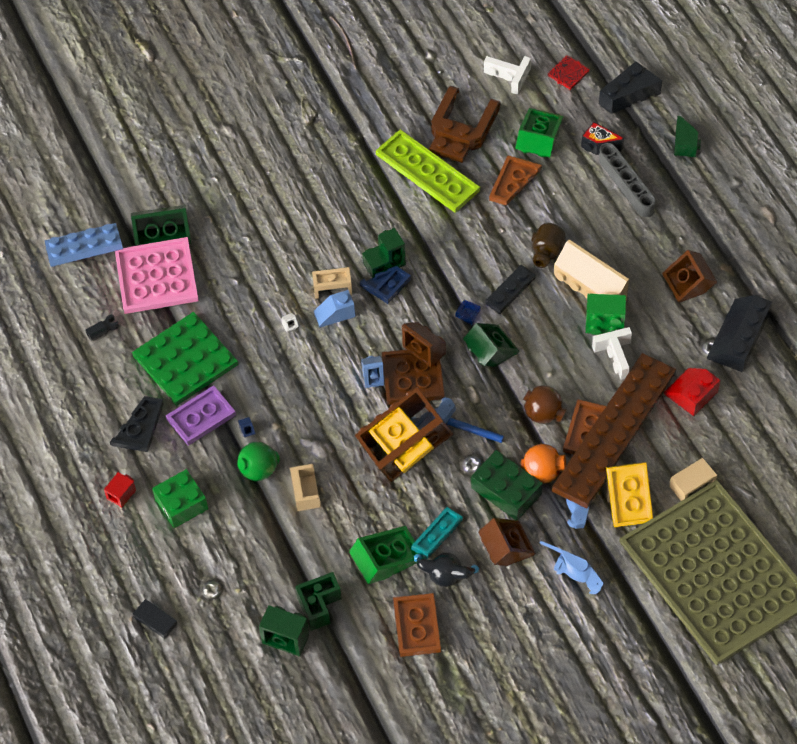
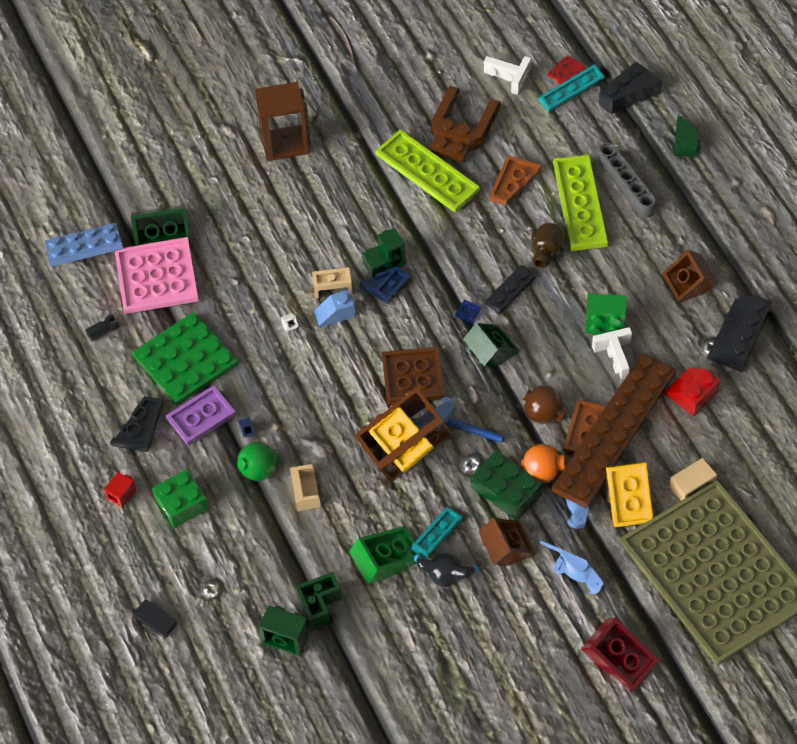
(281, 101): none -> reddish brown hose
(373, 371): medium blue slope -> none
(416, 625): dark orange plate -> none
(423, 343): reddish brown slope -> none
(538, 132): green slope -> none
(571, 88): none -> teal tile
(580, 203): none -> lime plate
(588, 273): slope -> none
(598, 135): slope -> none
(620, 653): none -> dark red slope

